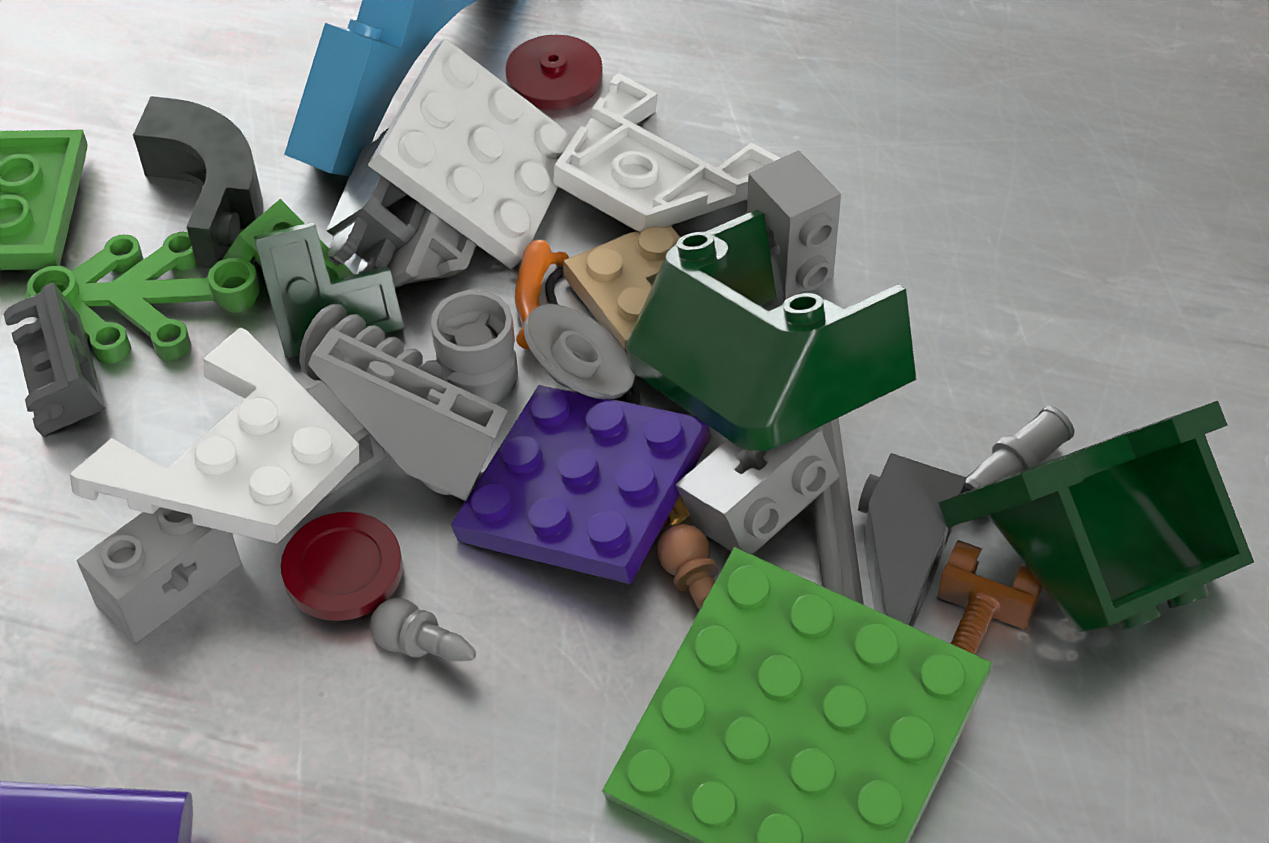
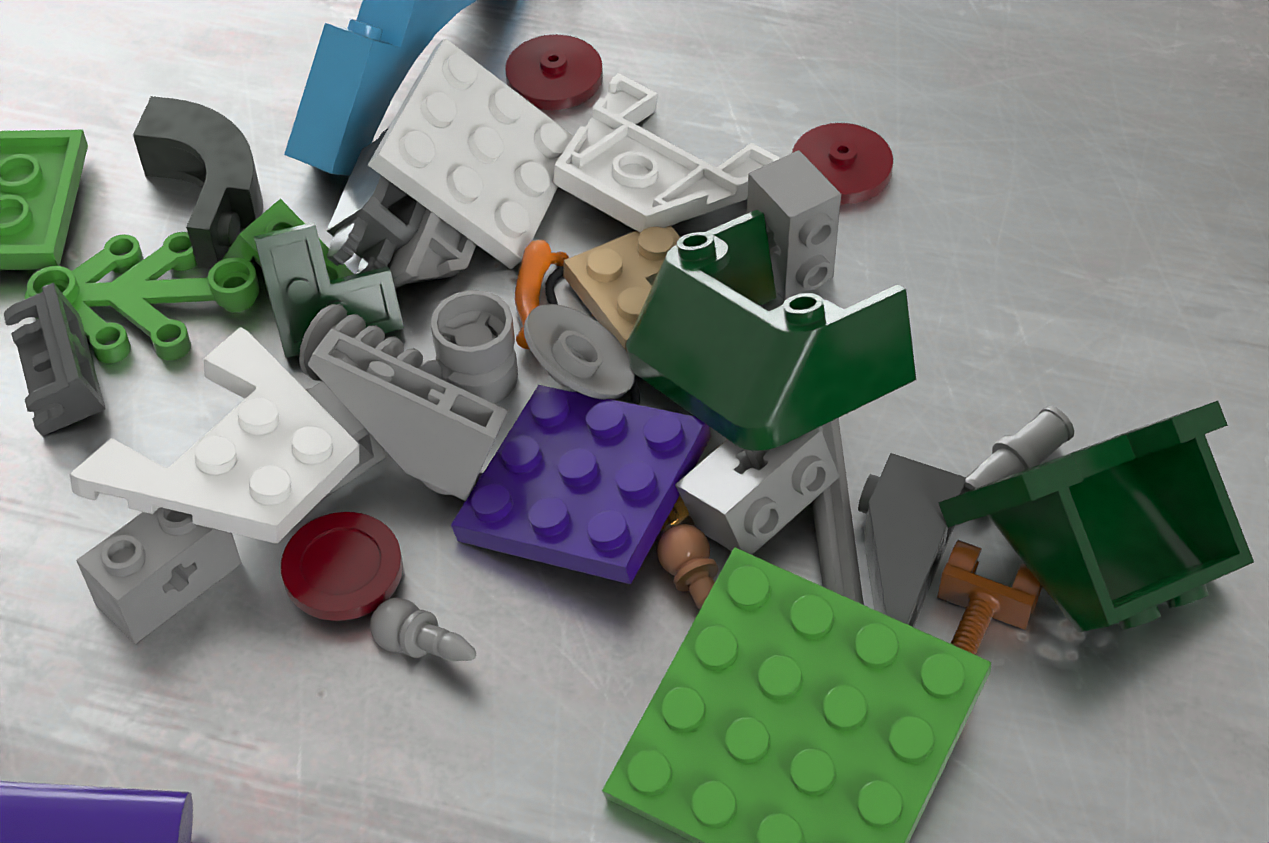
(850, 158): none -> dark red piece

